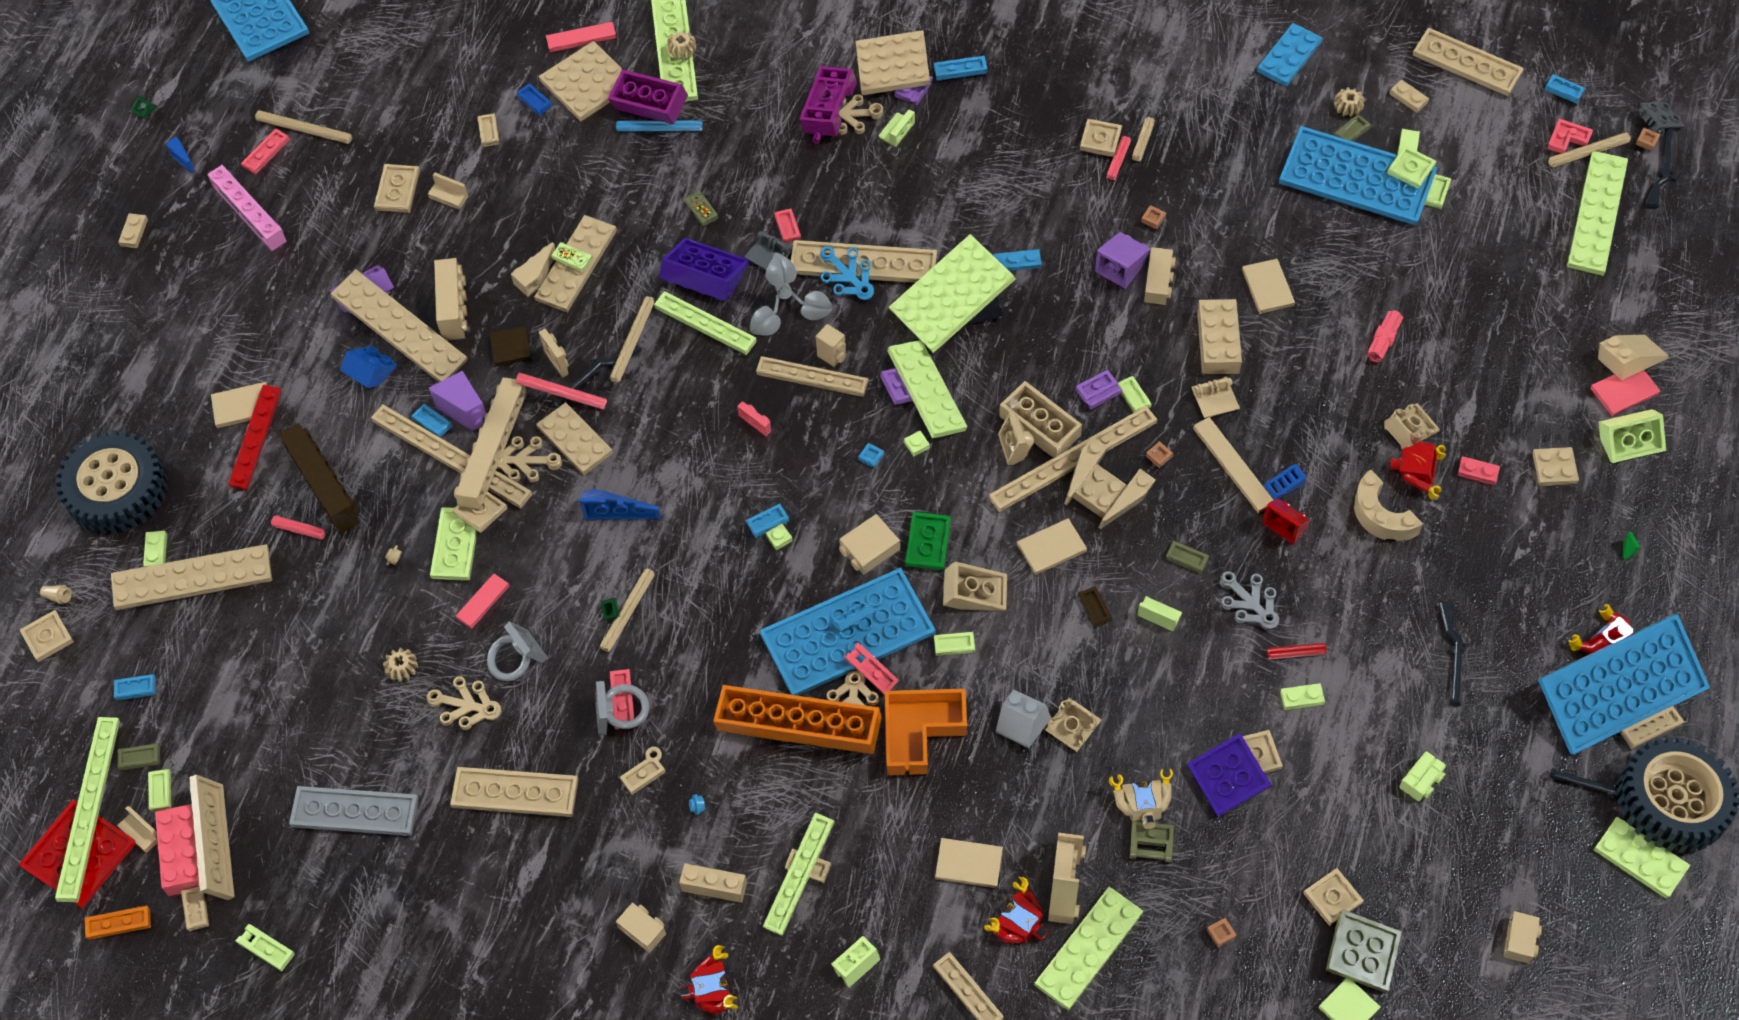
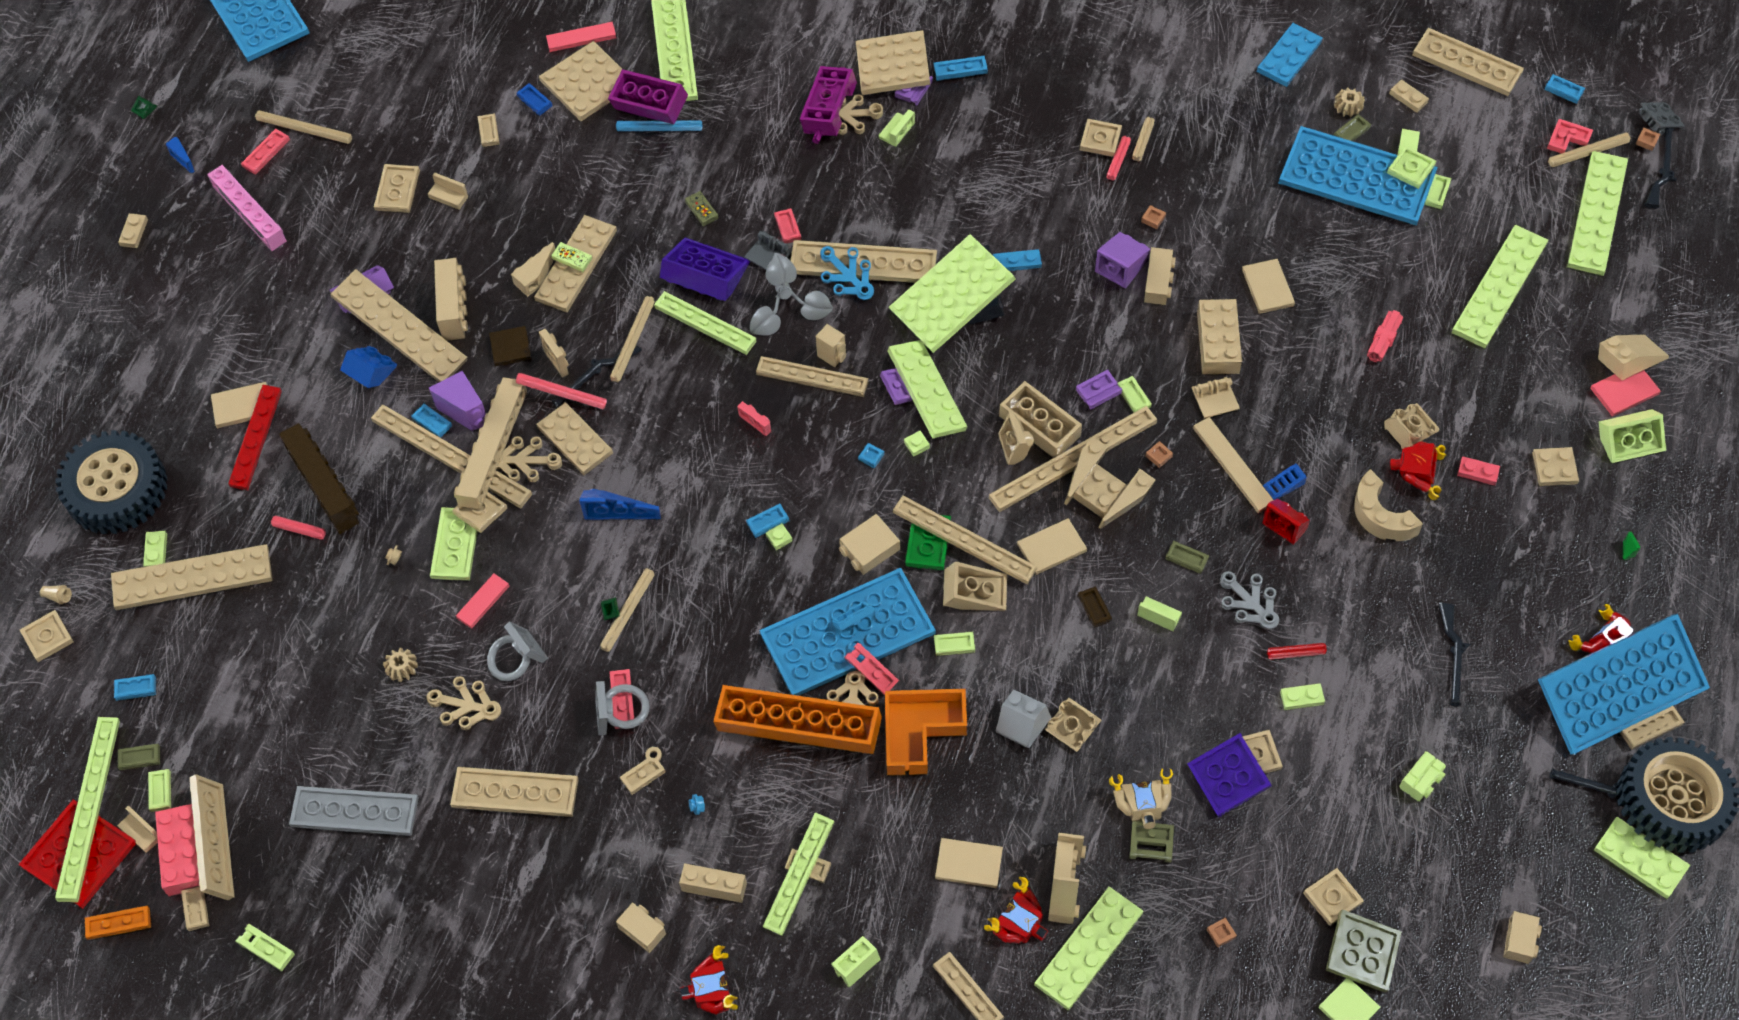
(681, 45): tan gear -> none
(965, 539): none -> tan tile
(1499, 286): none -> yellowish green plate

